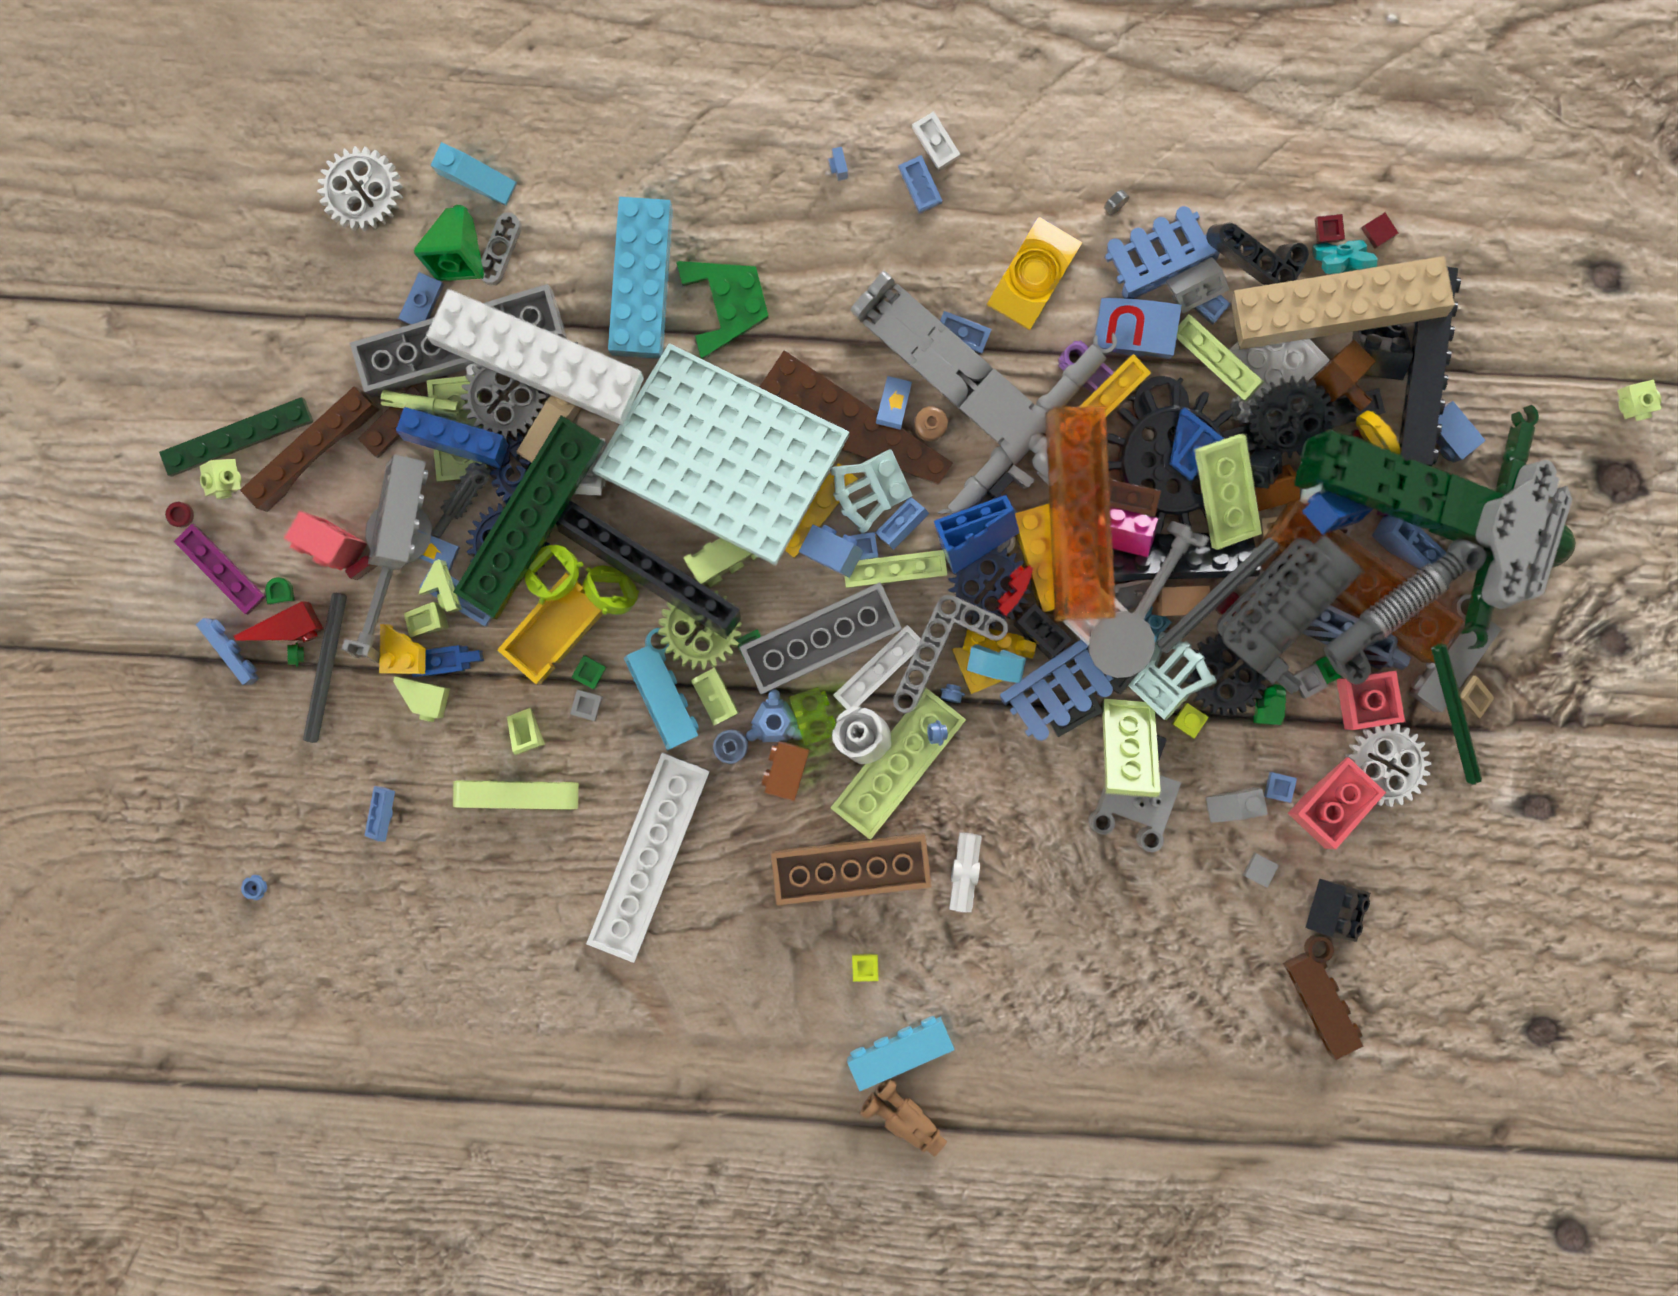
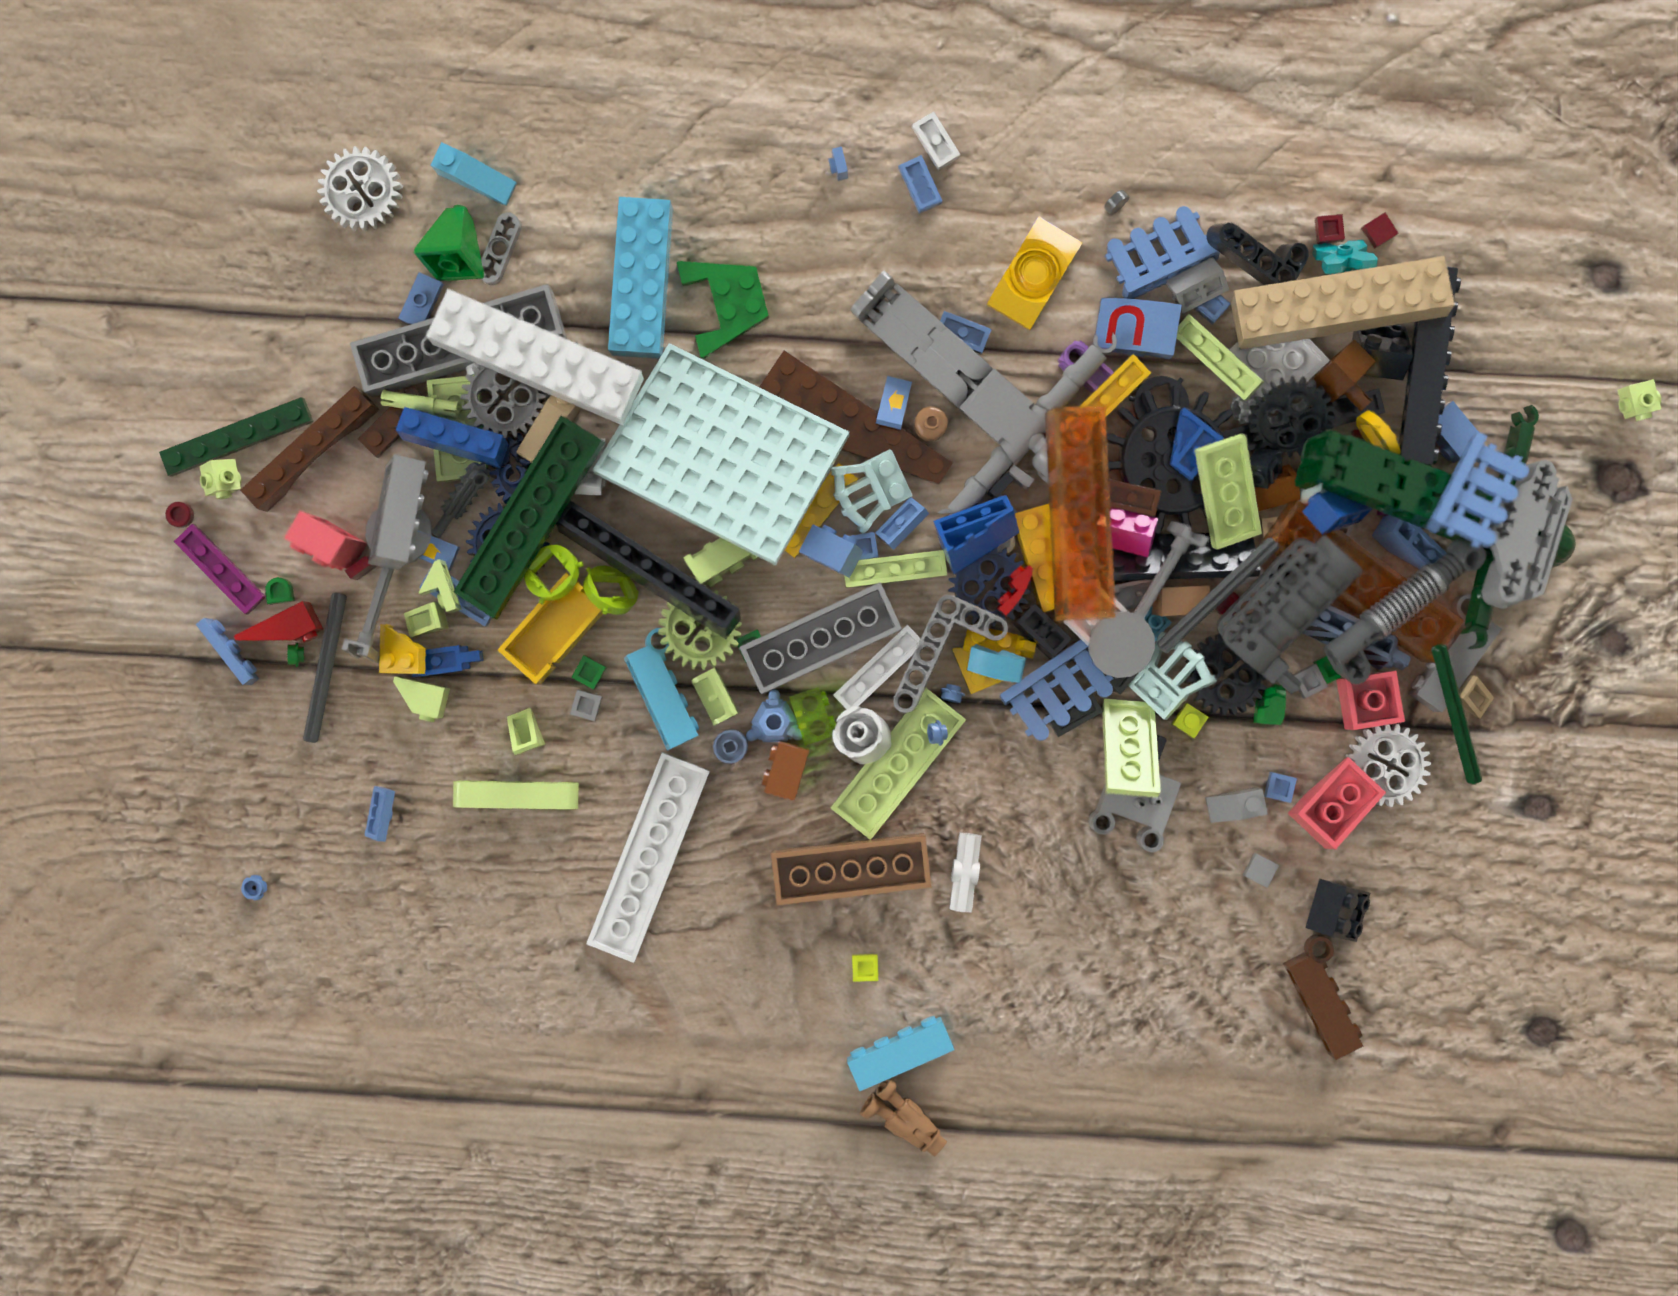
(1467, 501): none -> medium blue fence

